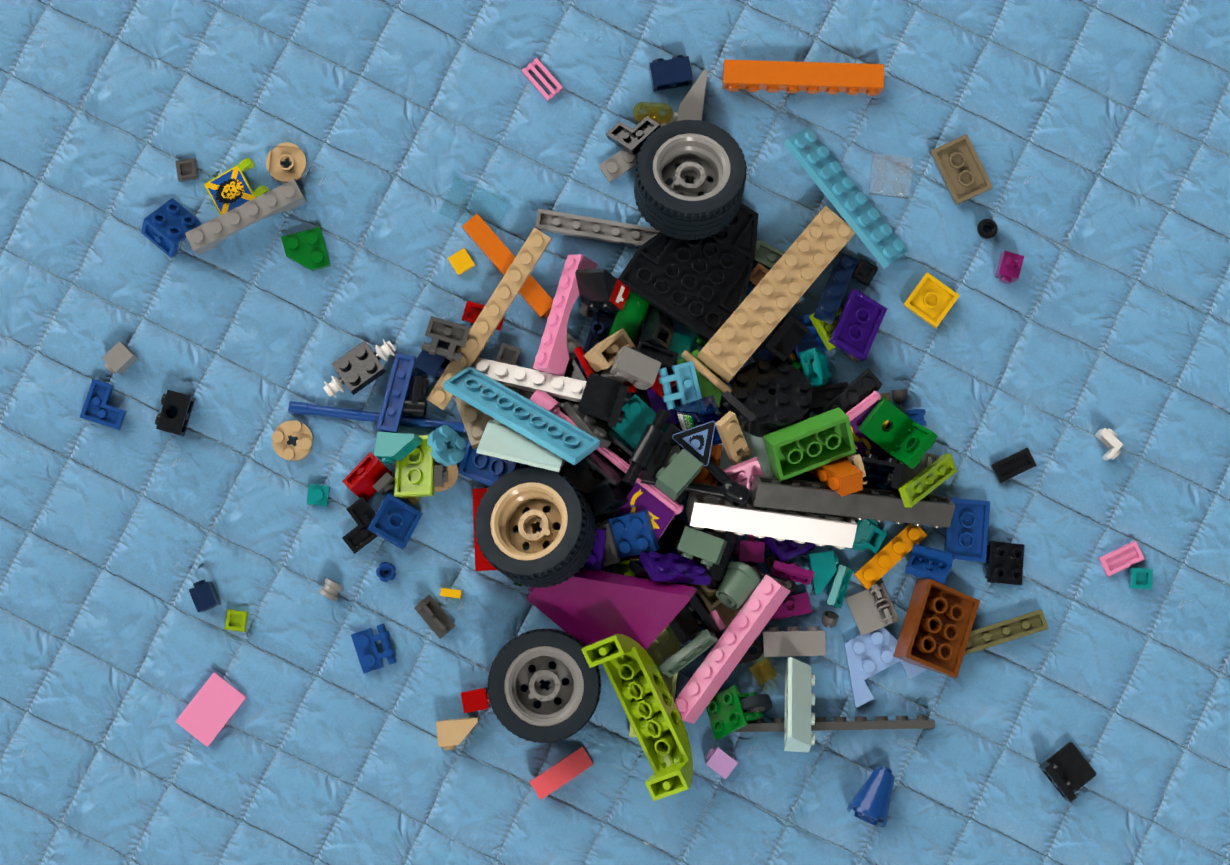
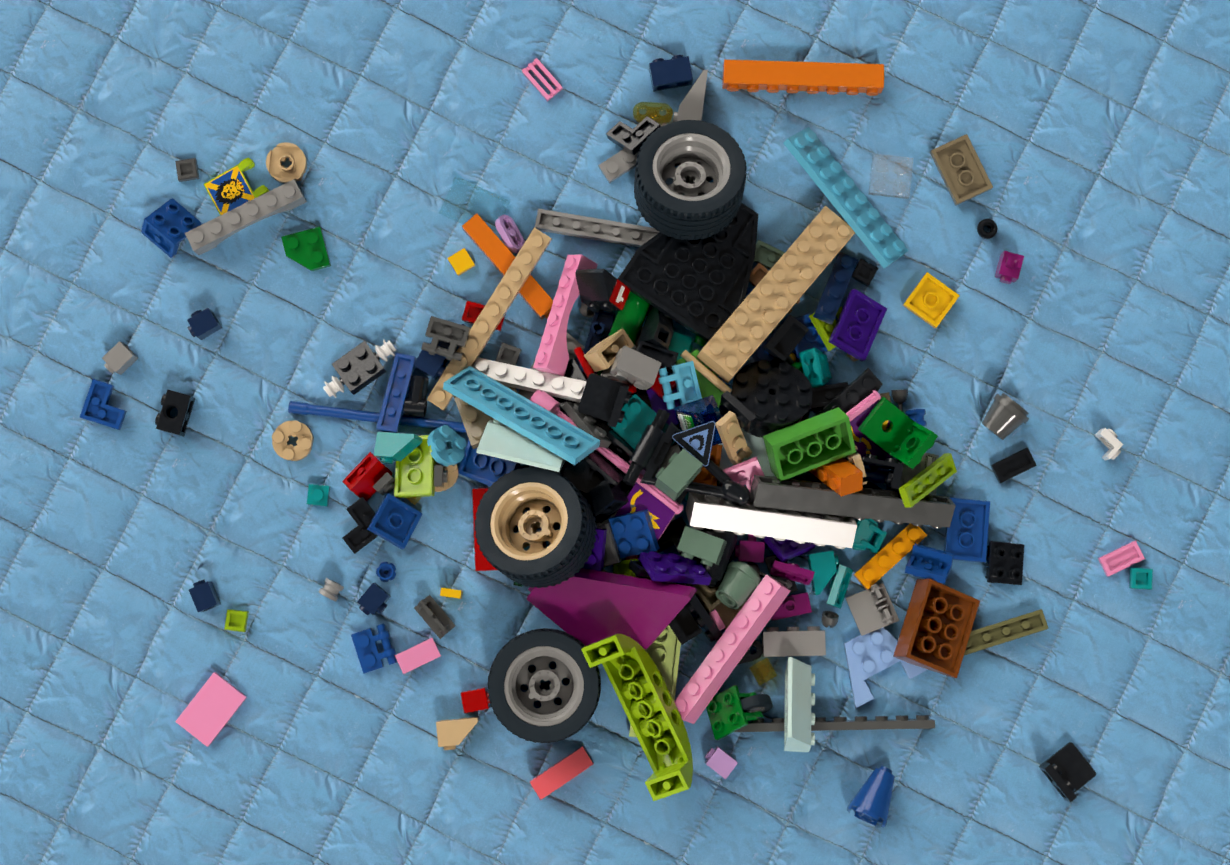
(203, 323): none -> dark blue brick
(374, 600): none -> dark blue brick
(417, 655): none -> bright pink tile
(509, 233): none -> lavender plate
(688, 653): sand green plate -> none
(1004, 416): none -> dark grey piece

